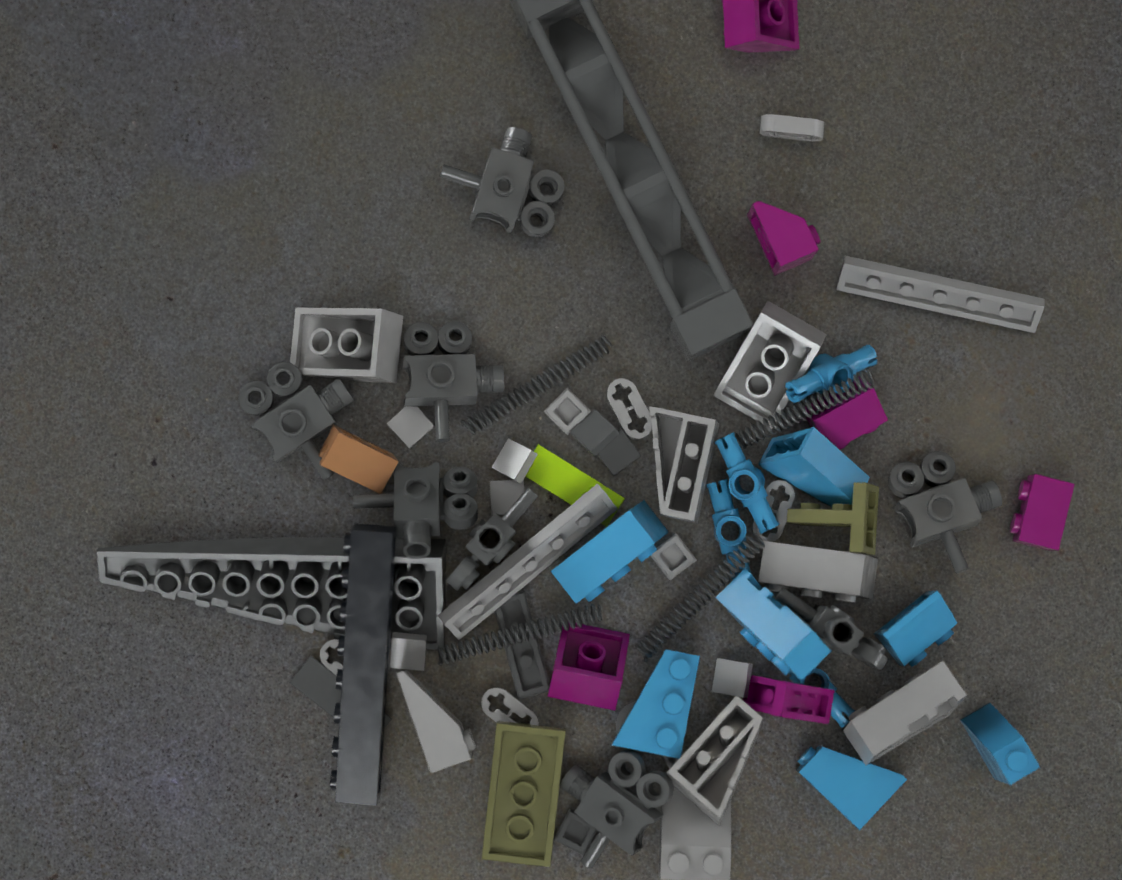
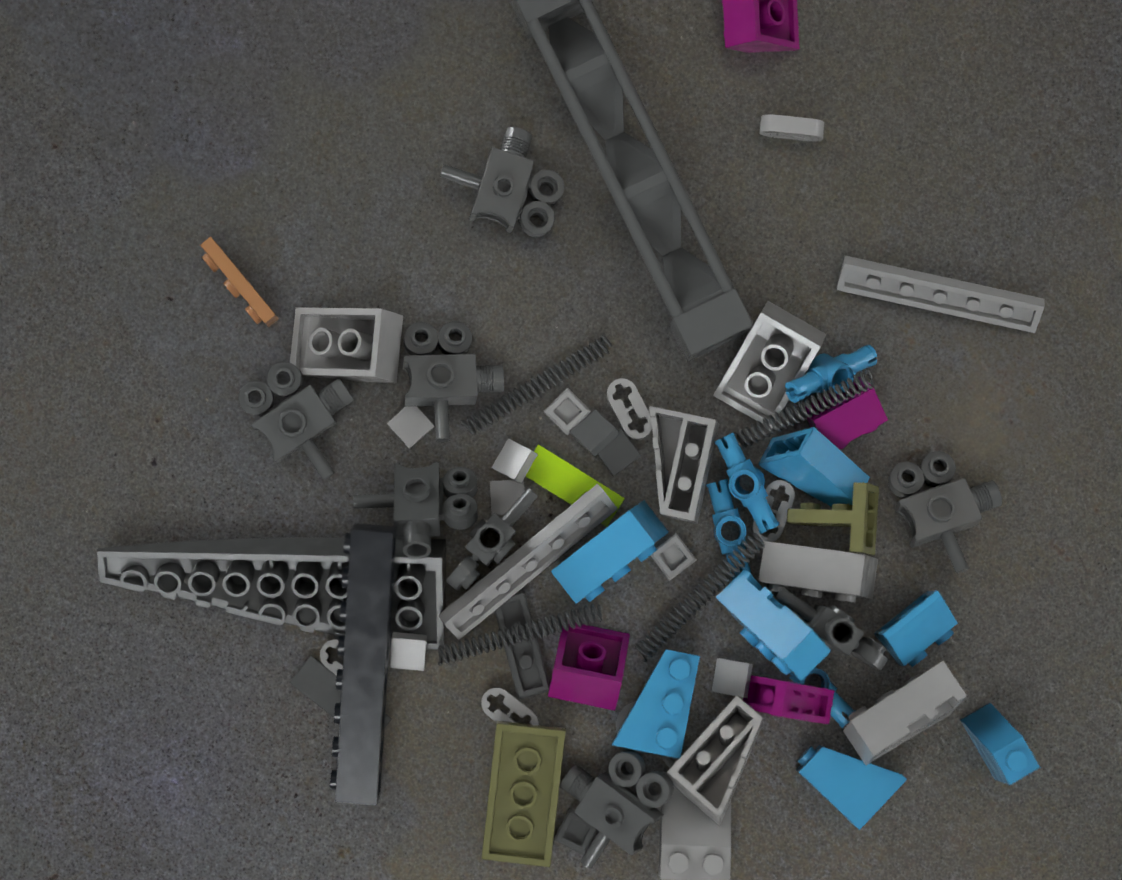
(237, 283): none -> medium nougat plate
(357, 459): medium nougat hinge -> none
(438, 730): light grey slope -> none
(783, 236): magenta slope -> none
(1042, 512): magenta brick -> none

